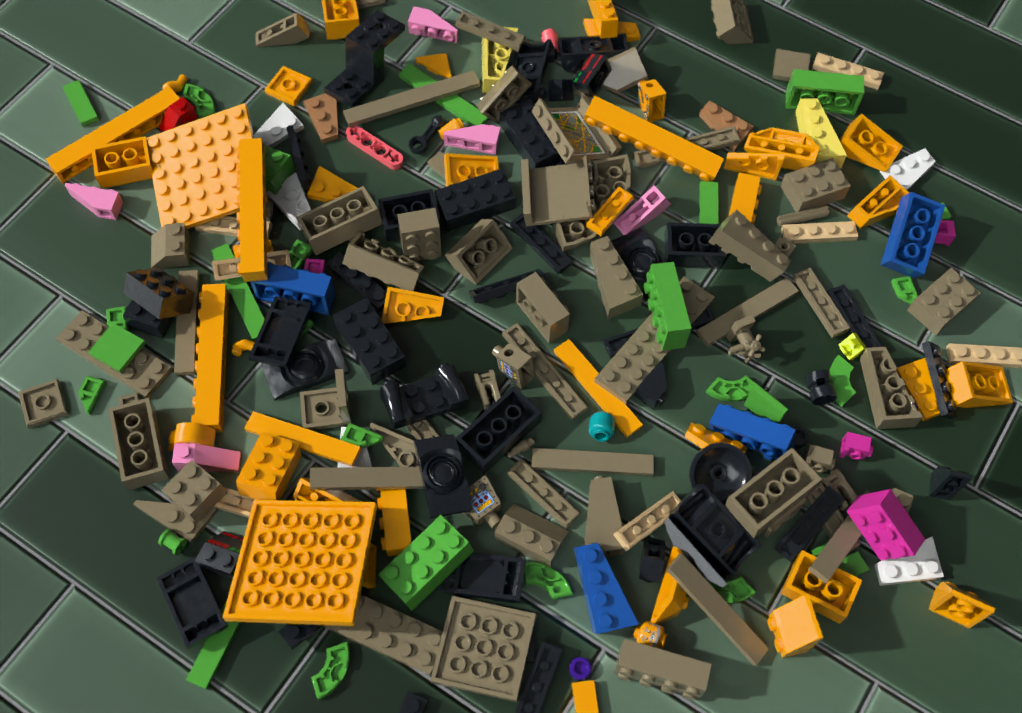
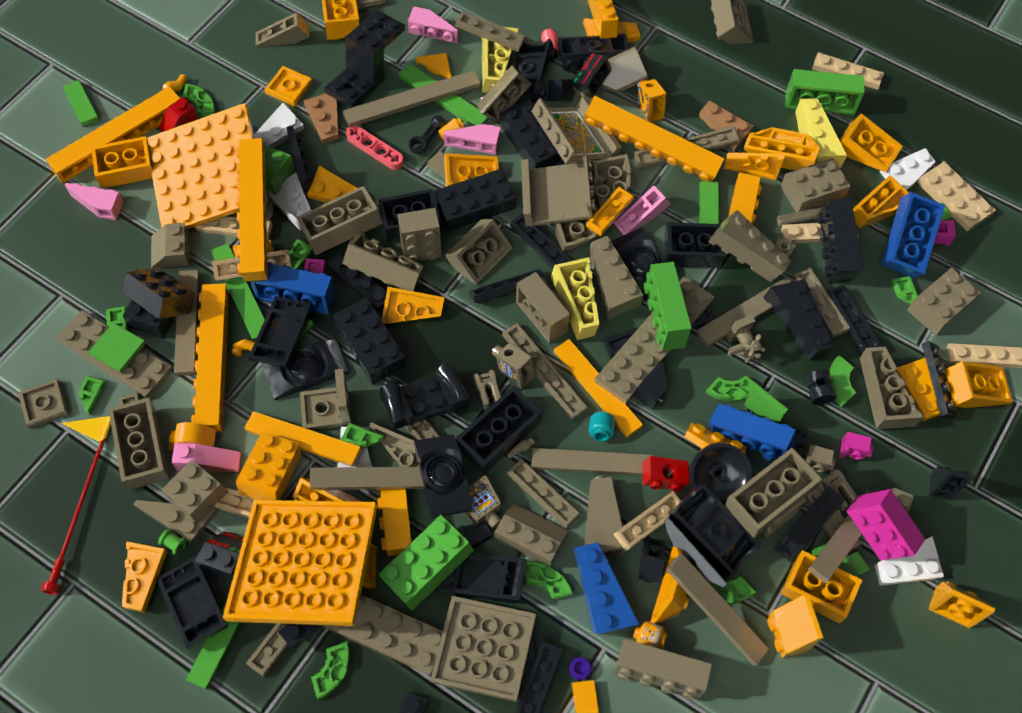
(98, 430): none -> piece
(142, 569): none -> light orange wing
(268, 651): none -> dark tan tile
(478, 535): none -> black piece
(576, 291): none -> light yellow wedge
(675, 469): none -> red brick
(786, 61): dark tan tile -> none
(801, 317): none -> black wedge
(839, 240): none -> black brick
(852, 346): neon yellow tile -> none
(958, 196): none -> tan plate

